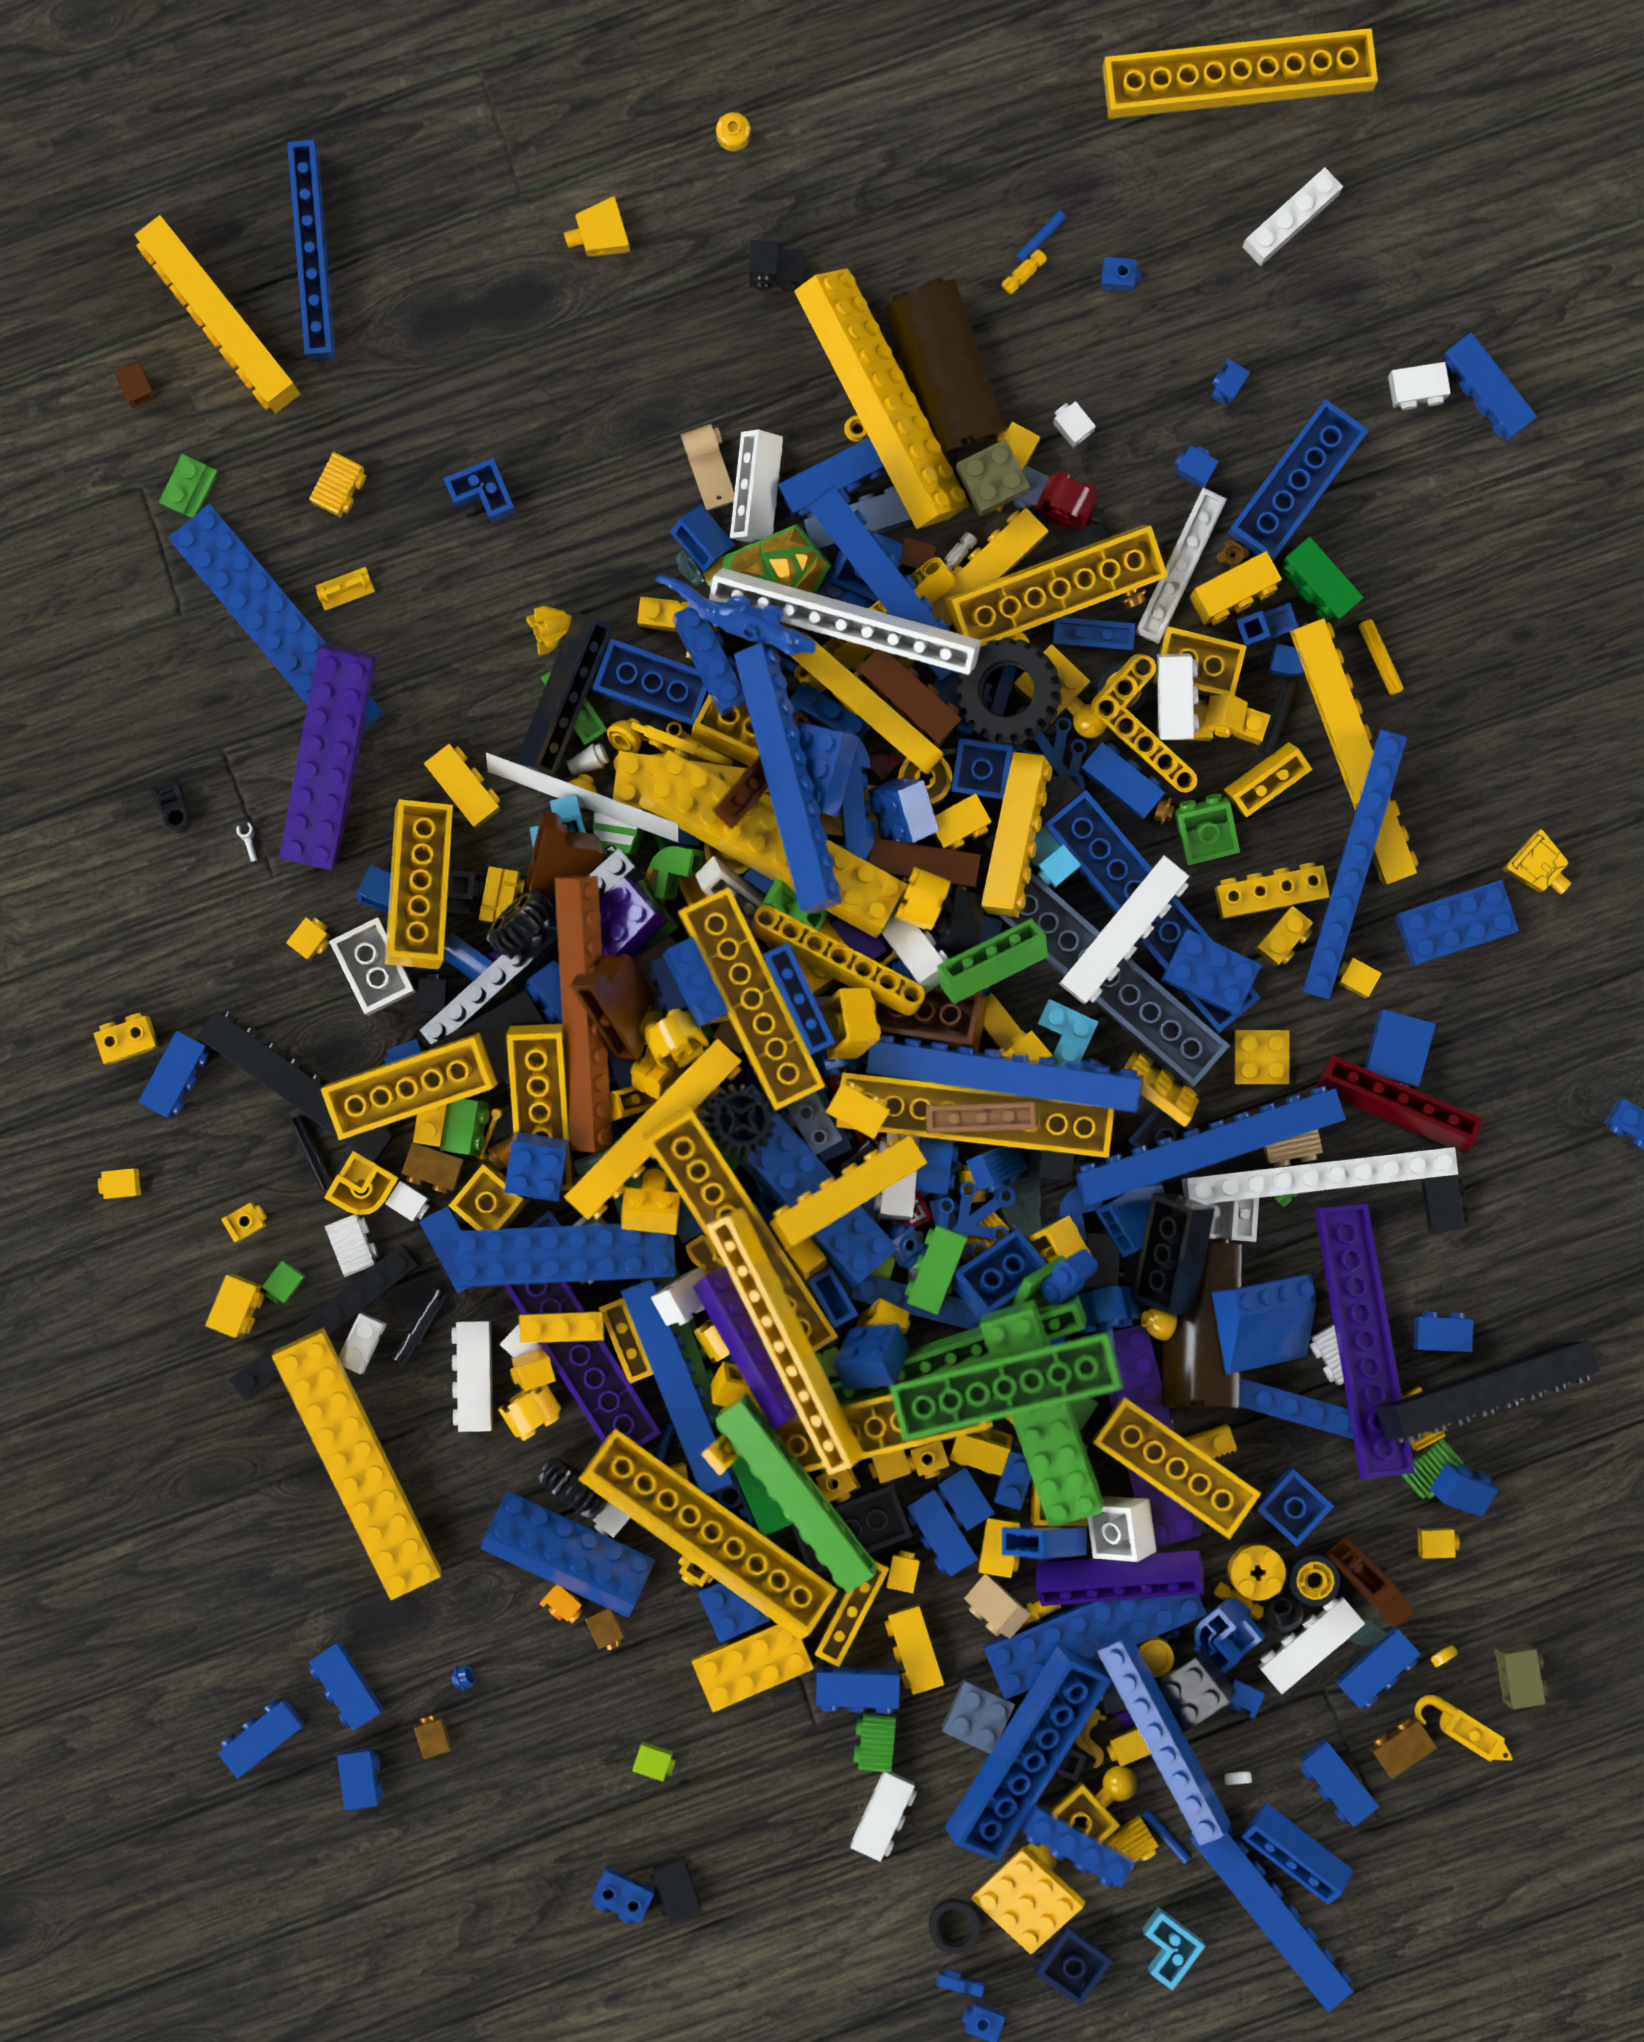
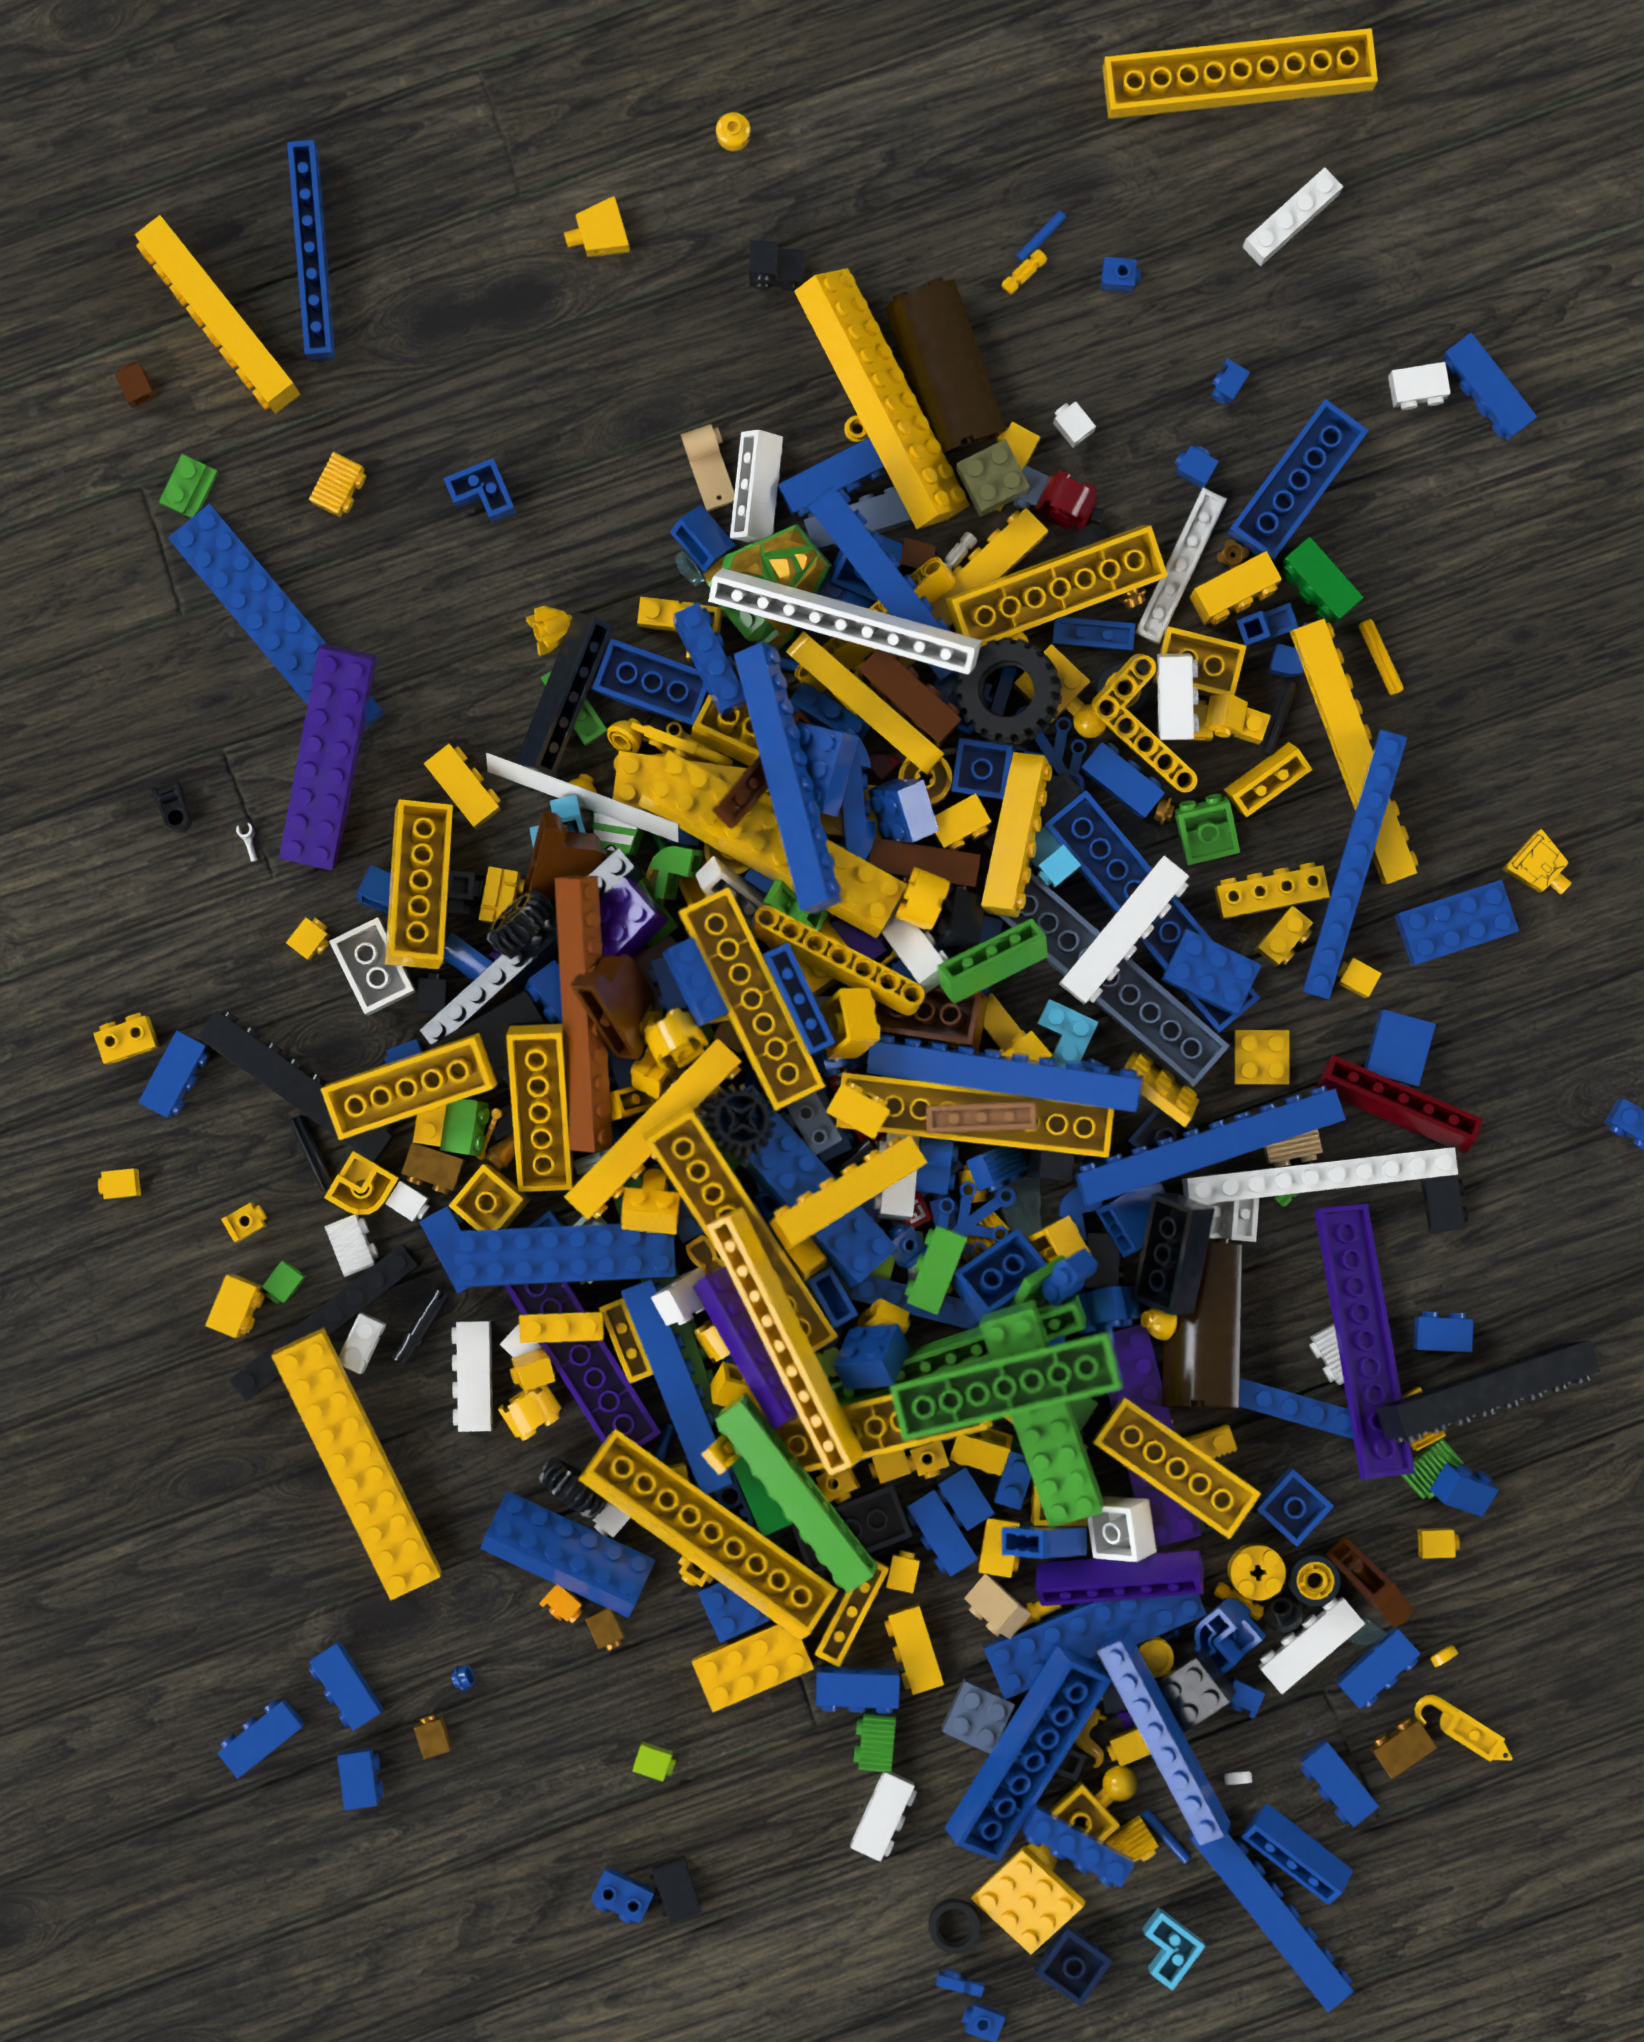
(344, 588): yellow hinge -> none
(536, 1166): blue brick -> none
(589, 759): white cone -> none
(744, 620): blue animal -> none
(1265, 1322): blue slope -> none
(1521, 1676): olive brick -> none

